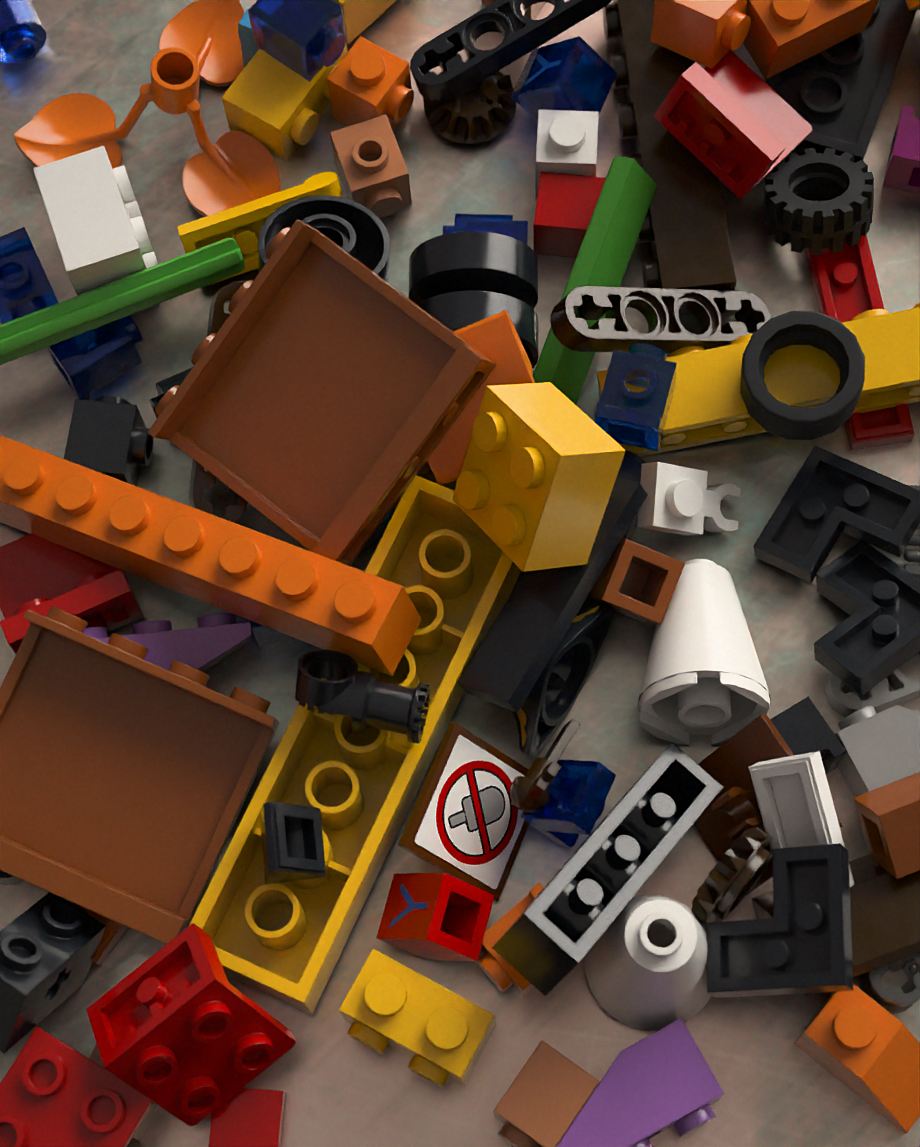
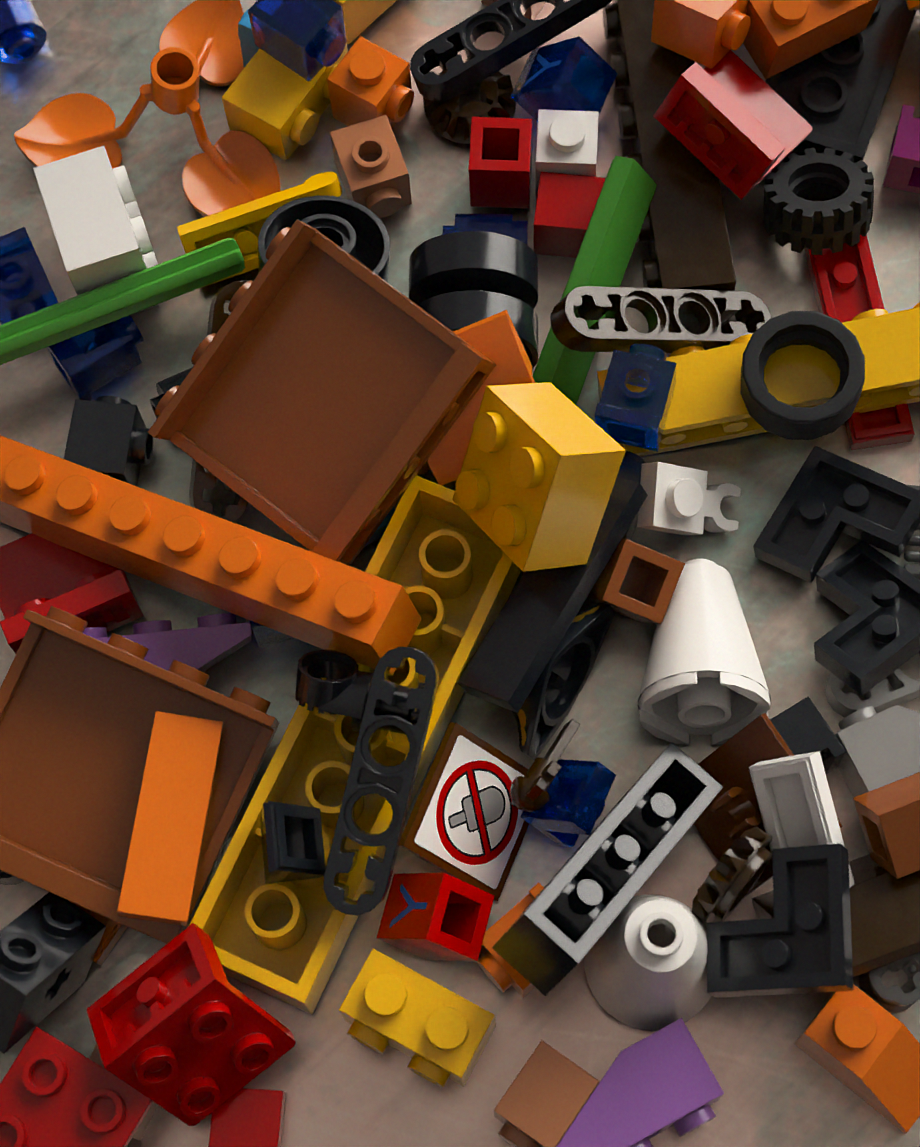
(170, 819): none -> orange tile
(372, 777): none -> black beam
(500, 162): none -> red brick

